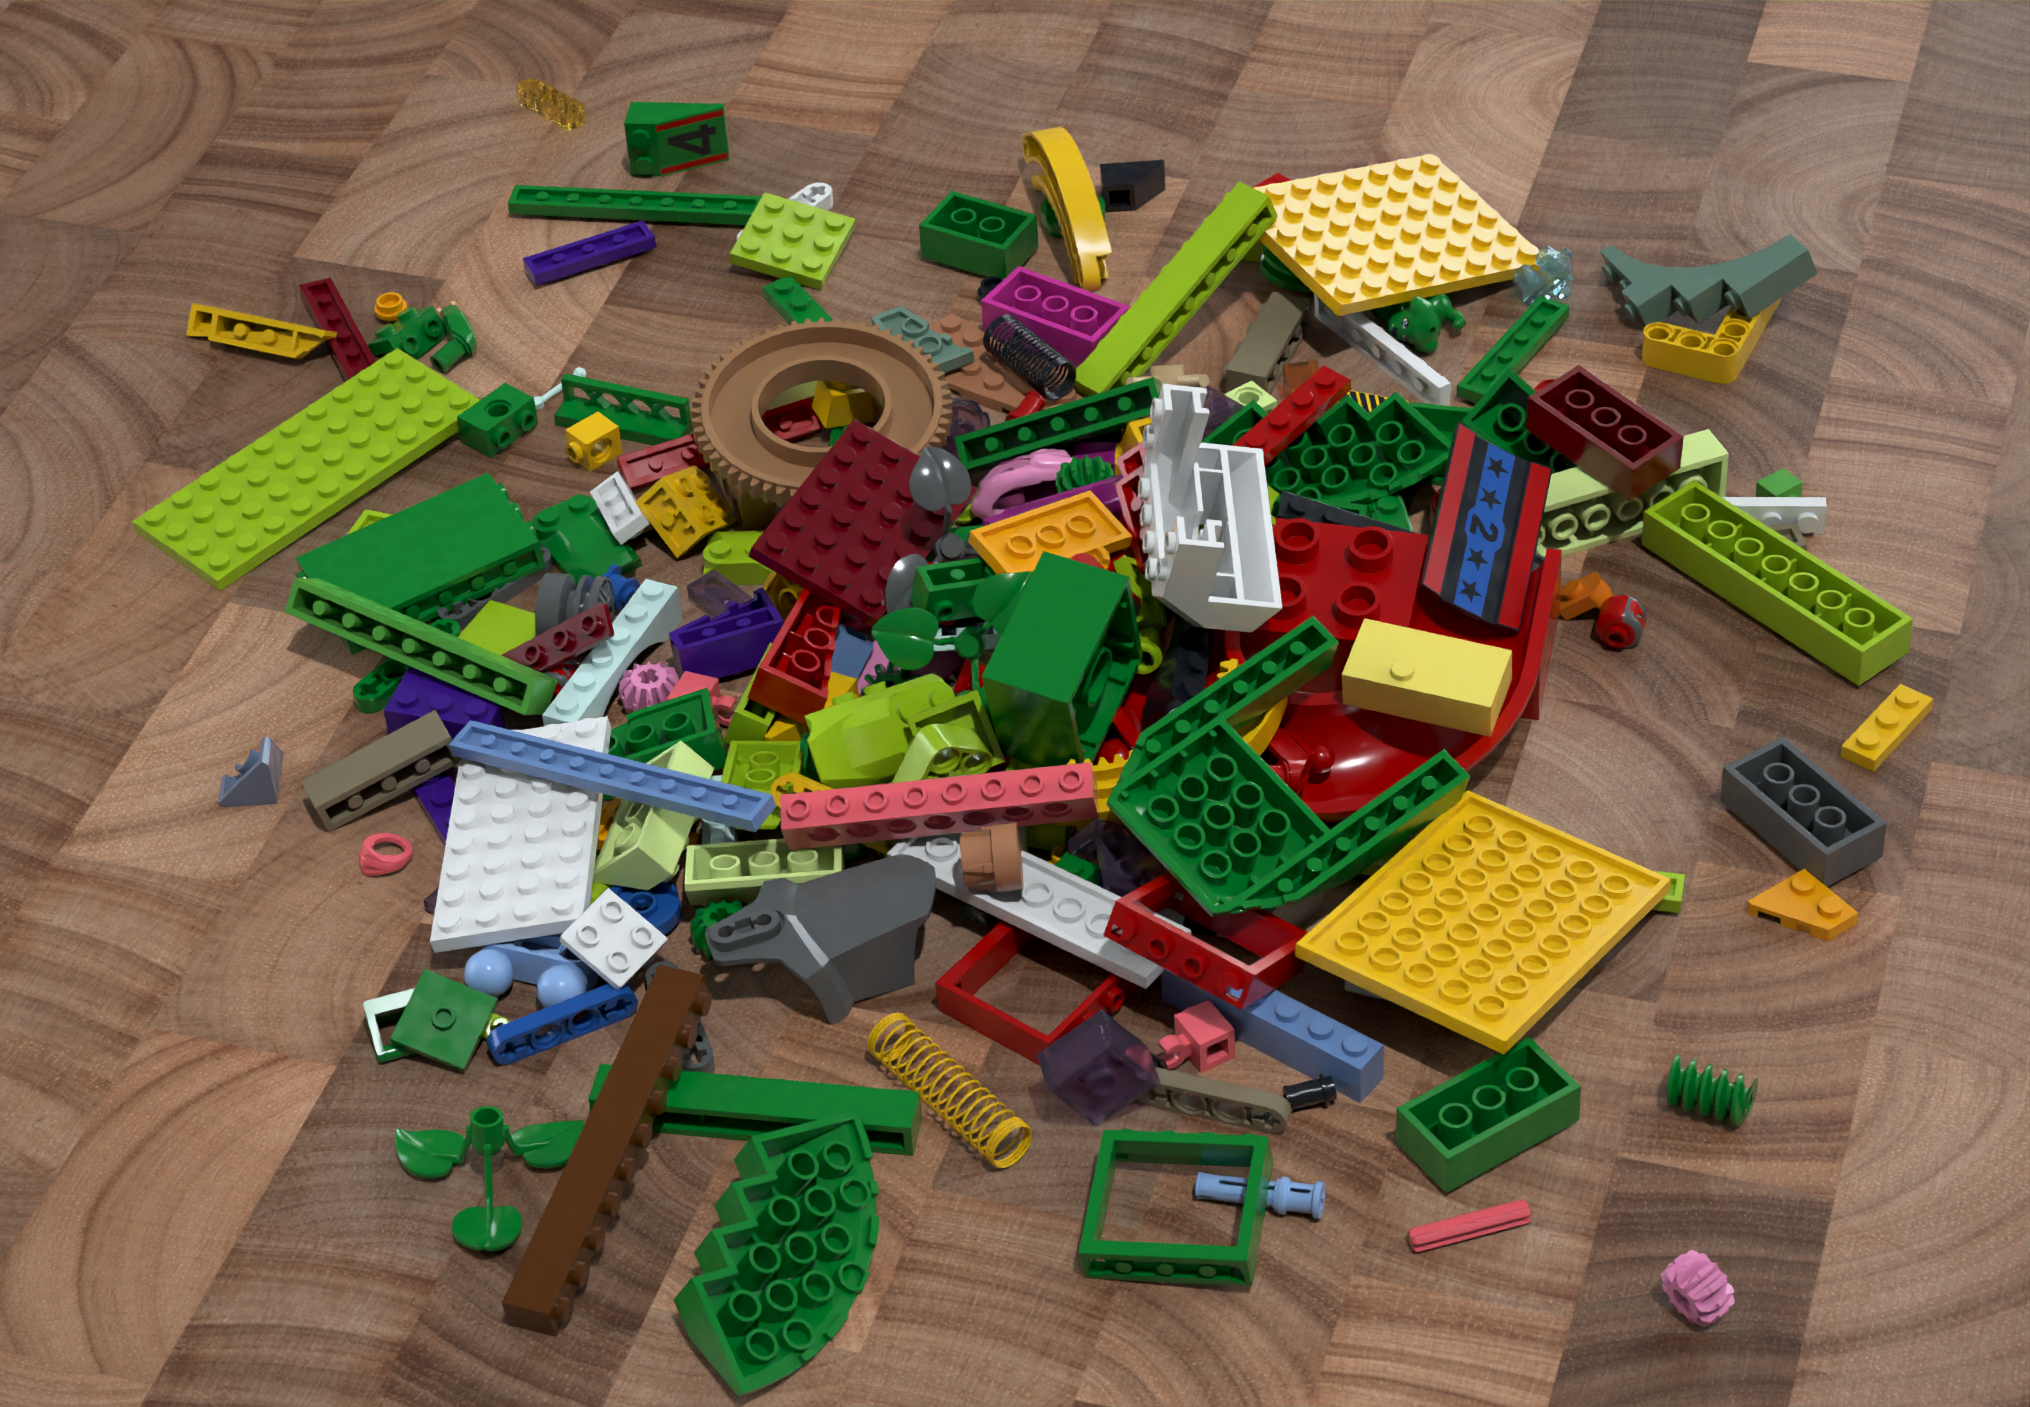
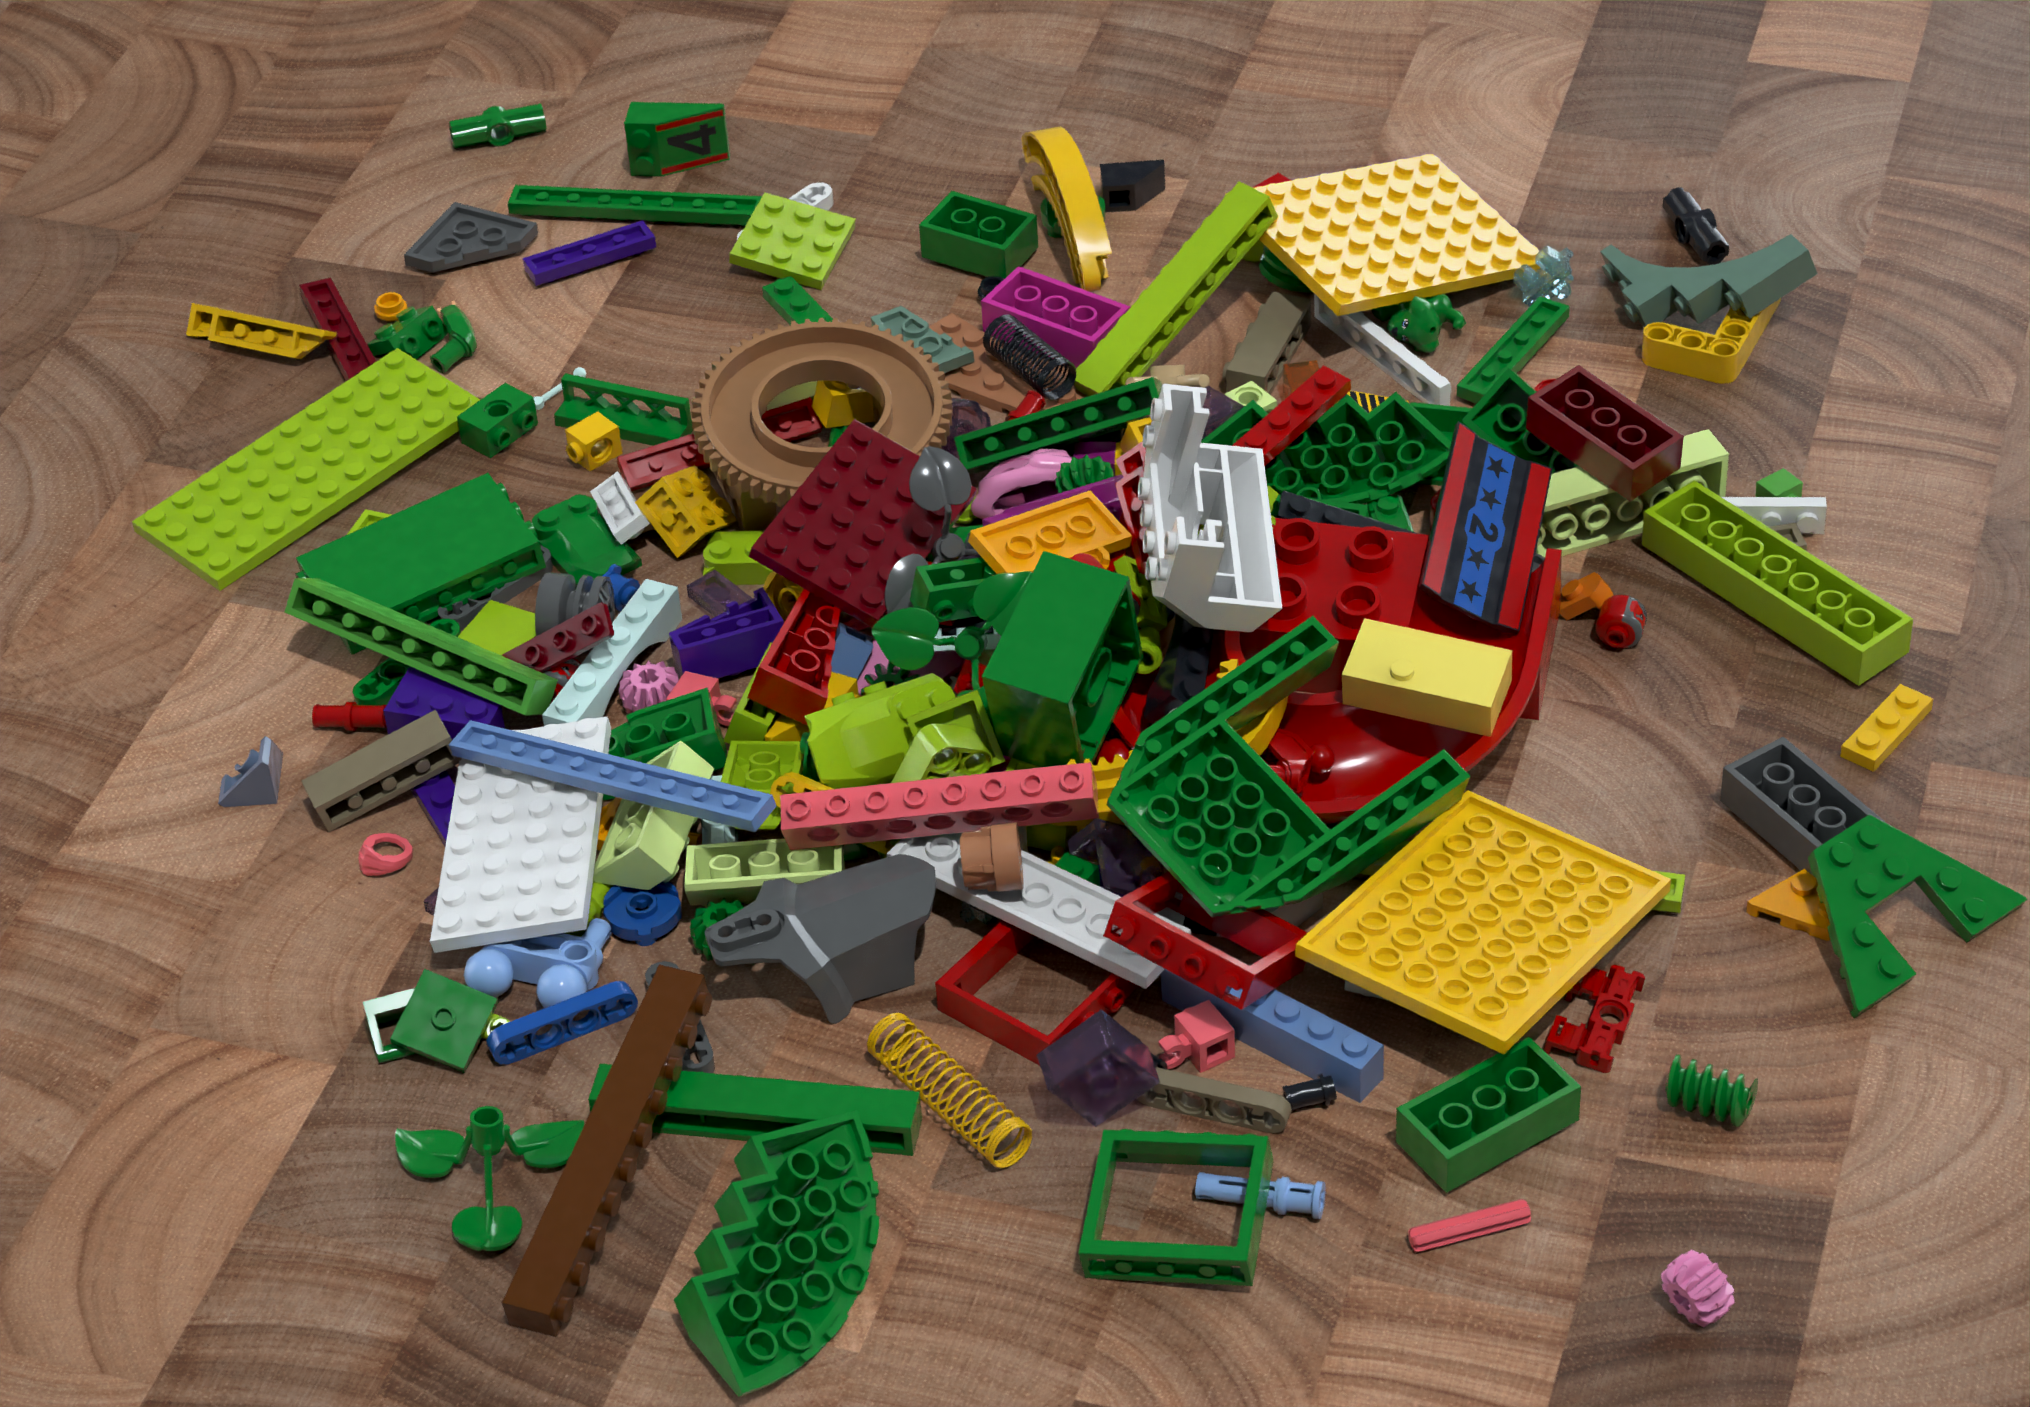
(348, 716): none -> red pin
(469, 236): none -> dark grey plate
(482, 128): none -> green piece
(537, 97): clear yellow beam -> none
(614, 939): white bracket -> none
(1612, 997): none -> red piece
(1695, 226): none -> black piece
(1872, 865): none -> green wing

